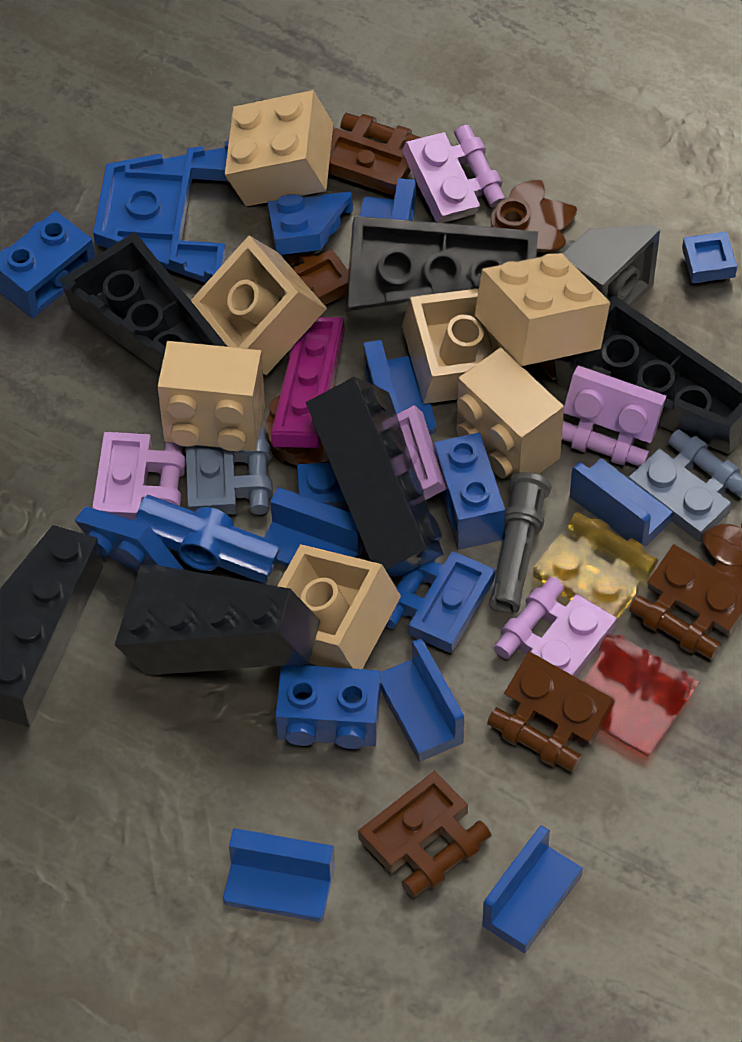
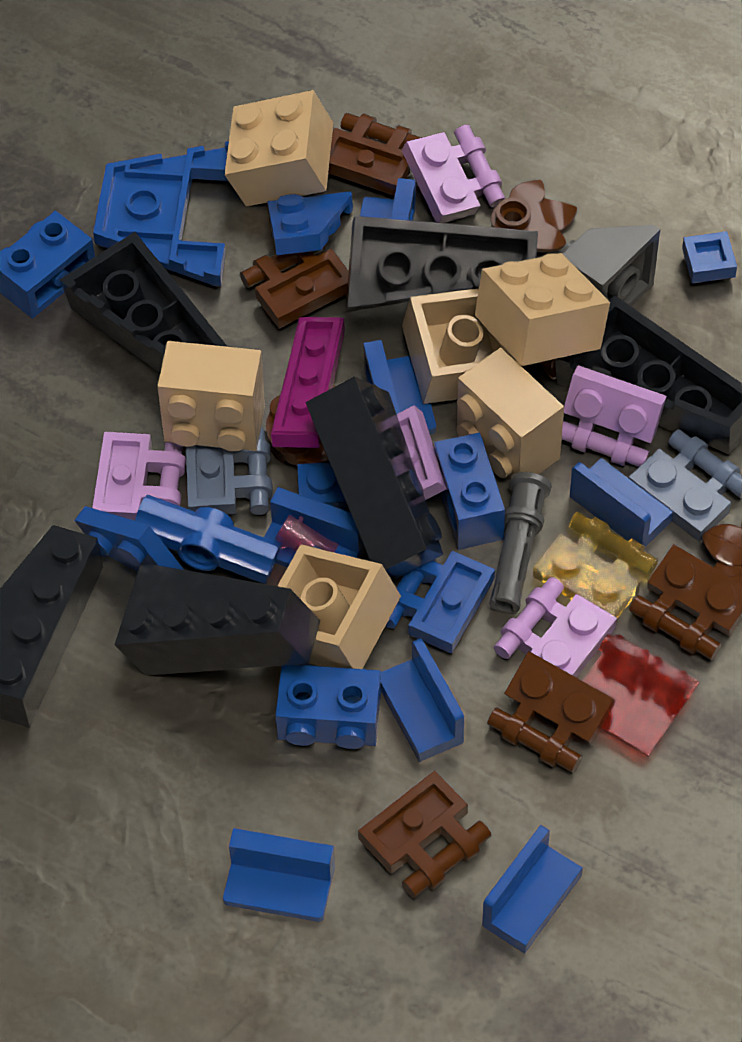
(258, 302): tan brick -> none
(296, 532): none -> clear pink pin

